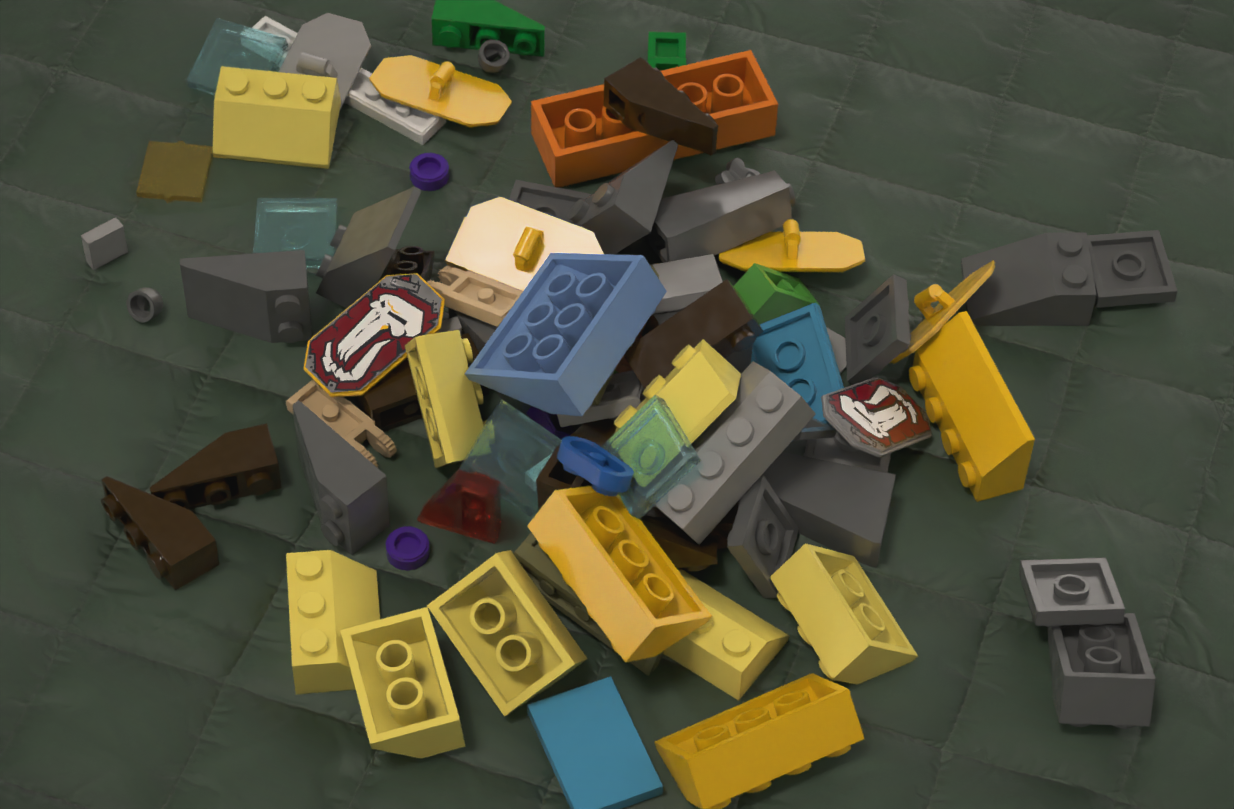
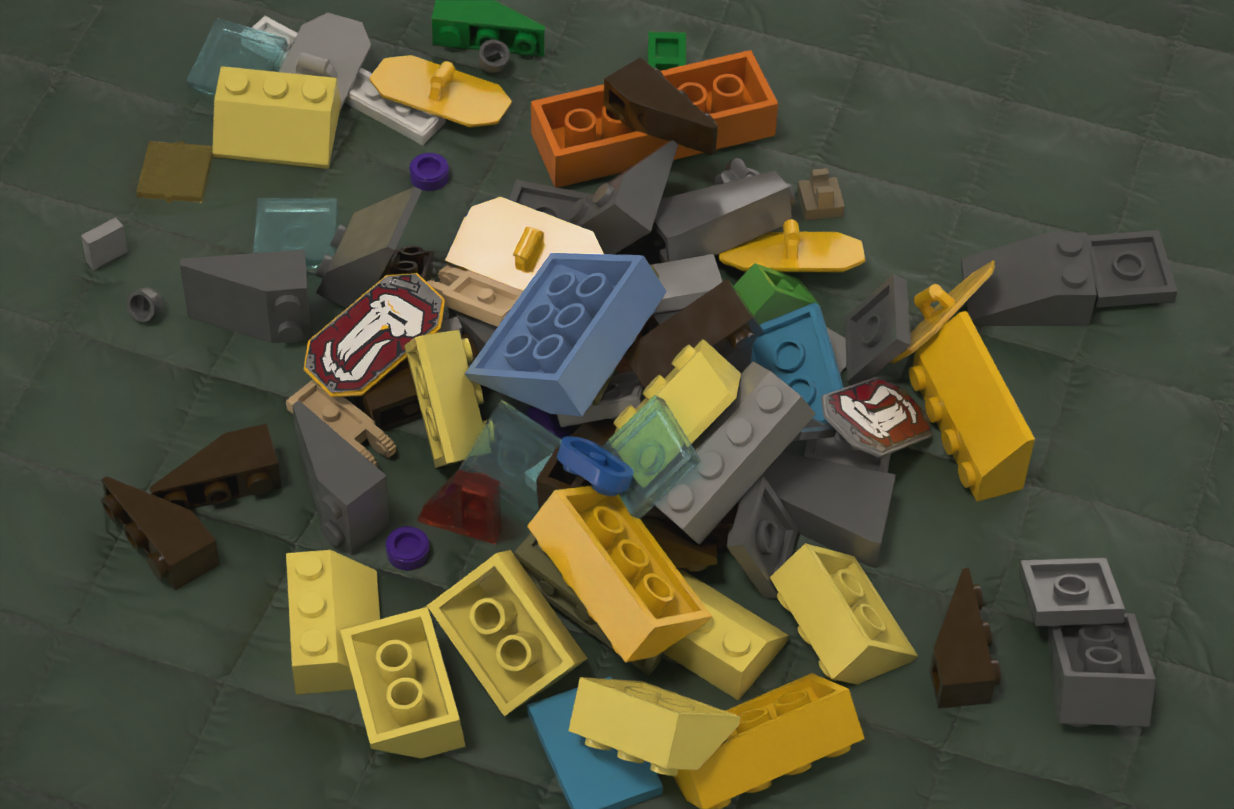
(649, 724): none -> light yellow slope
(820, 196): none -> dark tan tile
(961, 657): none -> dark brown slope

